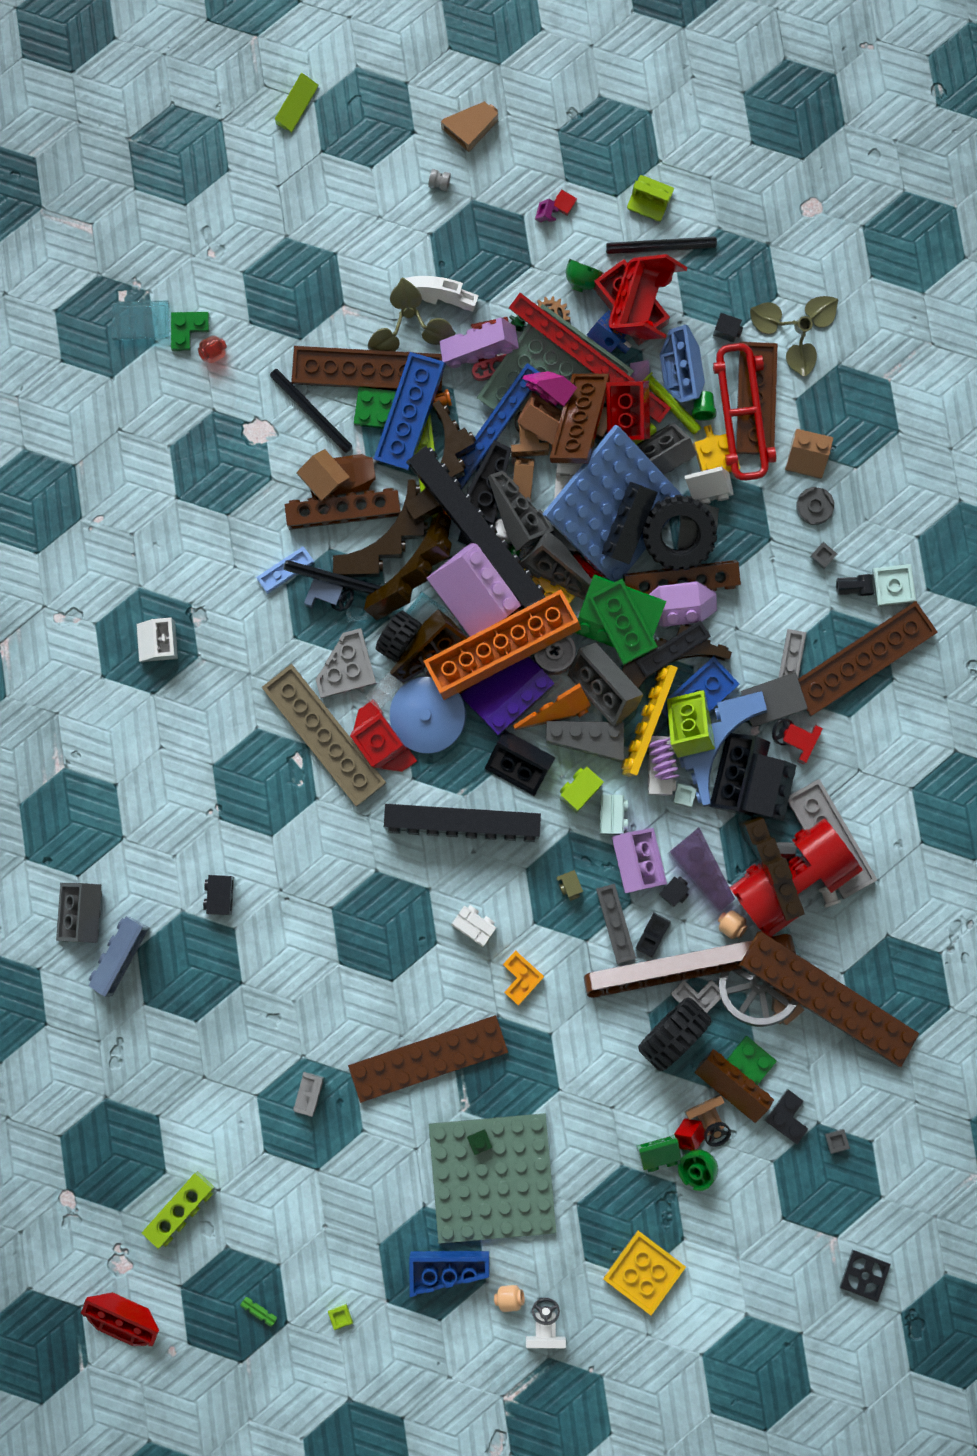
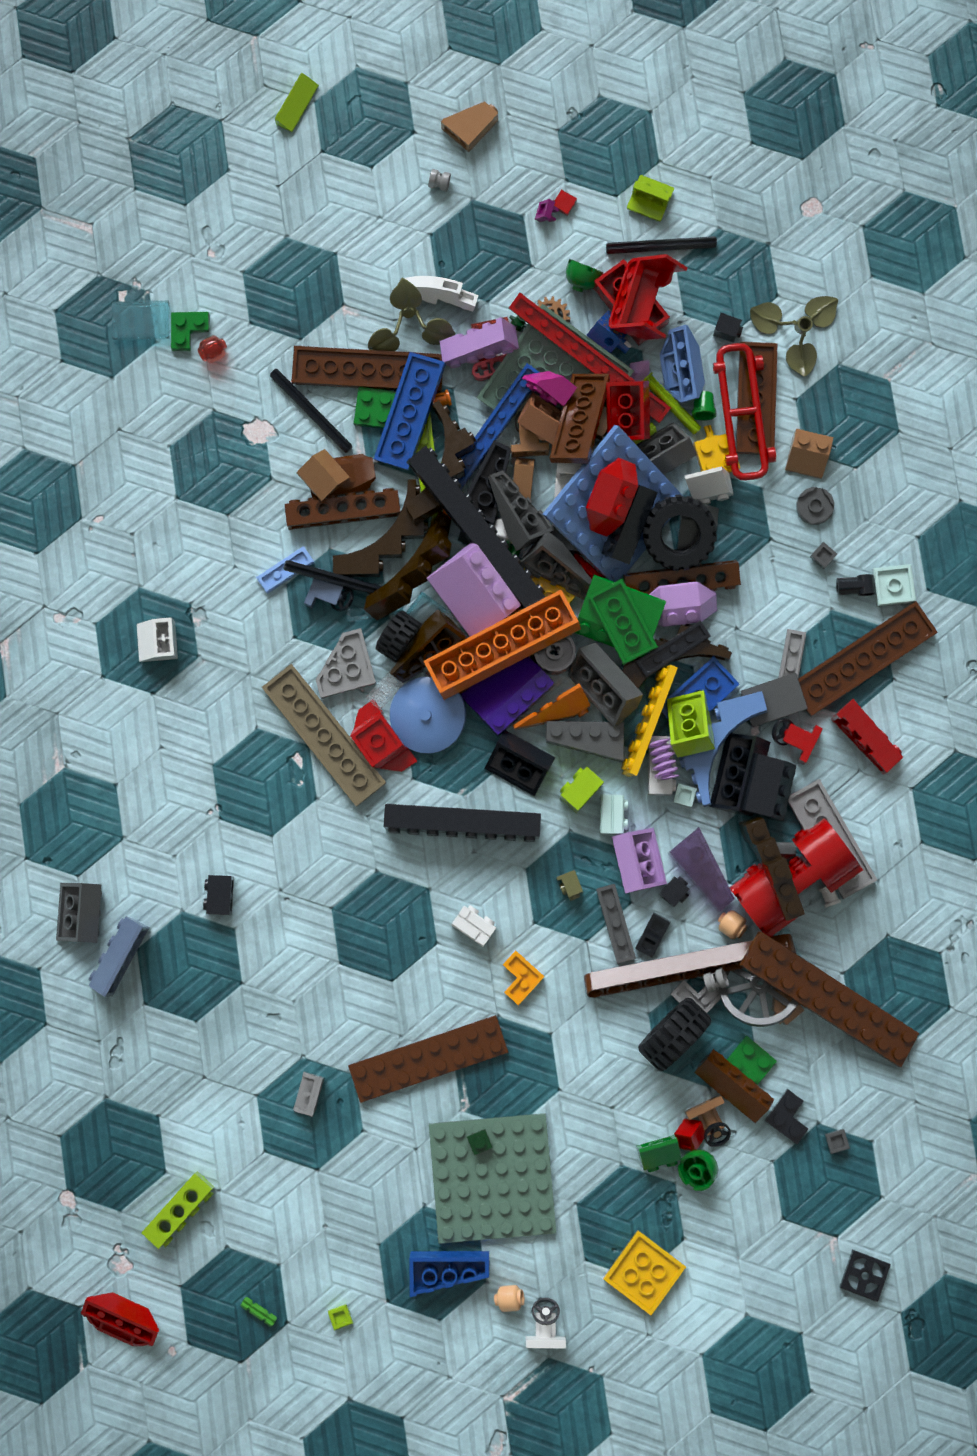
(612, 496): none -> red wedge
(716, 980): none -> light grey wheel
(867, 736): none -> red wedge

